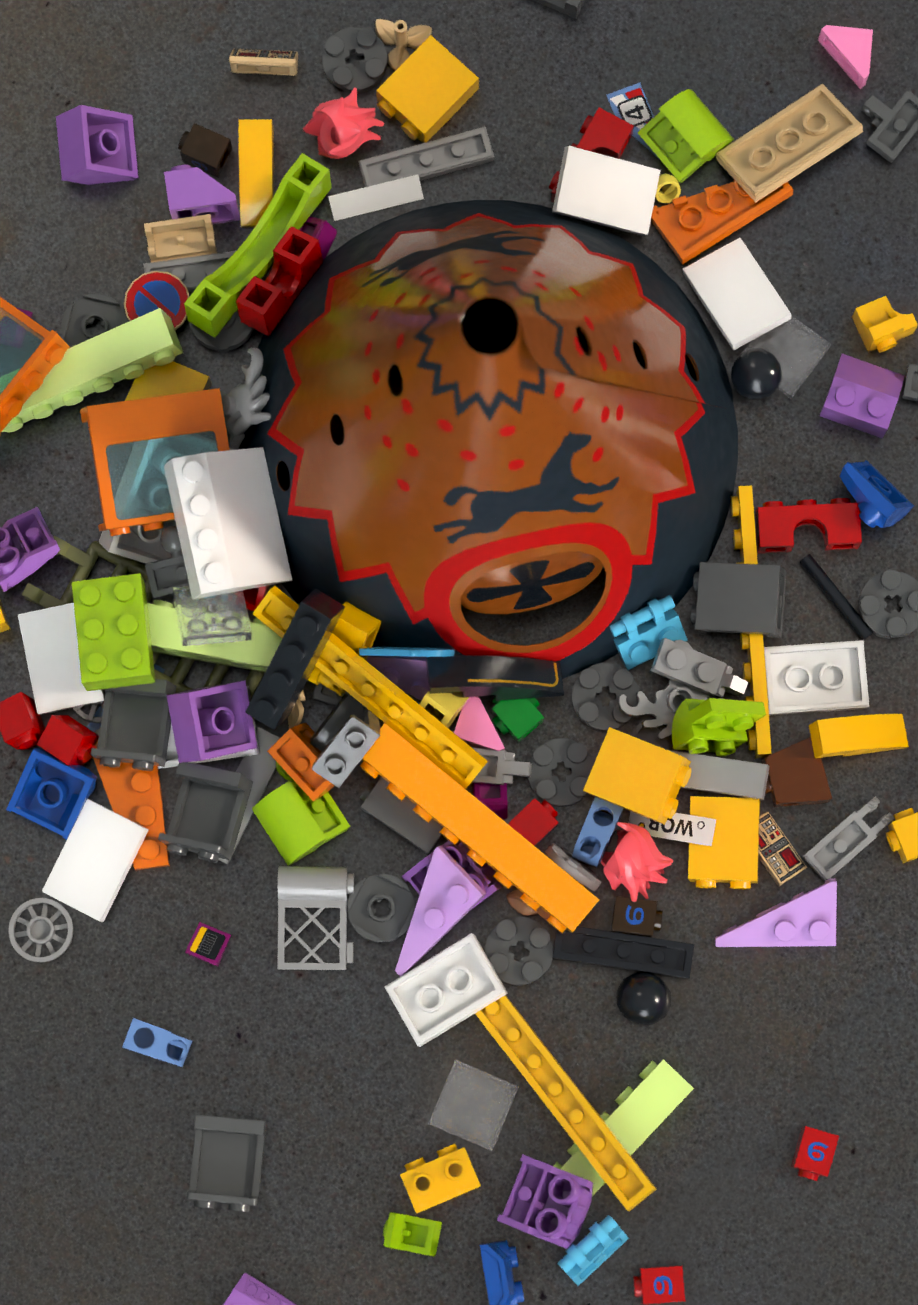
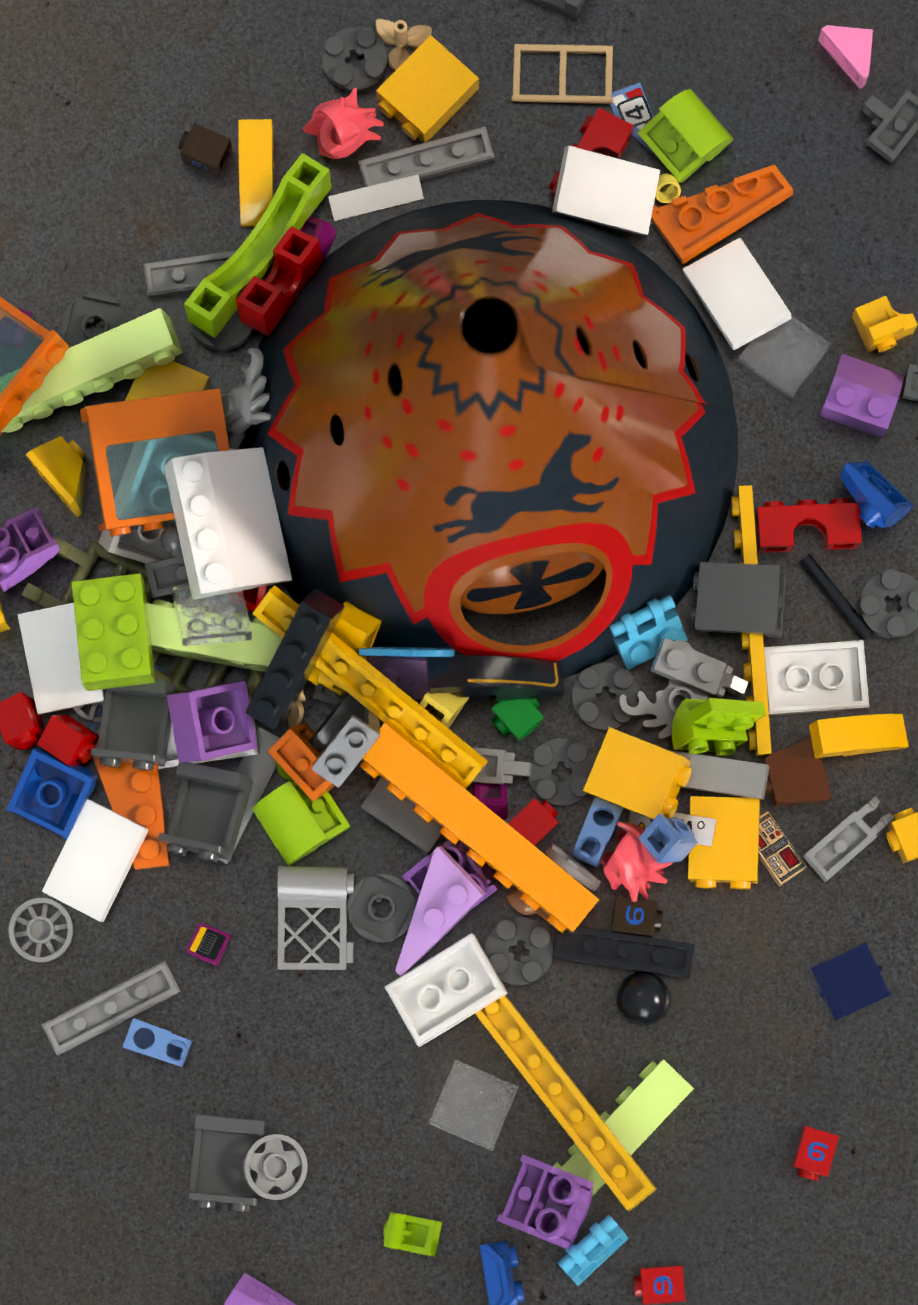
(62, 470): none -> yellow slope
(96, 146): medium lavender slope -> none
(111, 1008): none -> light grey tile
(157, 291): piece -> none
(180, 238): tan hinge -> none
(196, 193): medium lavender slope -> none
(264, 62): tan slope -> none
(274, 1166): none -> light grey wheel
(439, 1179): yellow brick -> none
(476, 727): bright pink slope -> none
(563, 50): none -> tan window
(673, 834): none -> medium blue brick
(756, 374): black hair -> none
(789, 142): tan tile -> none
(802, 921): lavender wing -> none
(850, 981): none -> clear blue piece

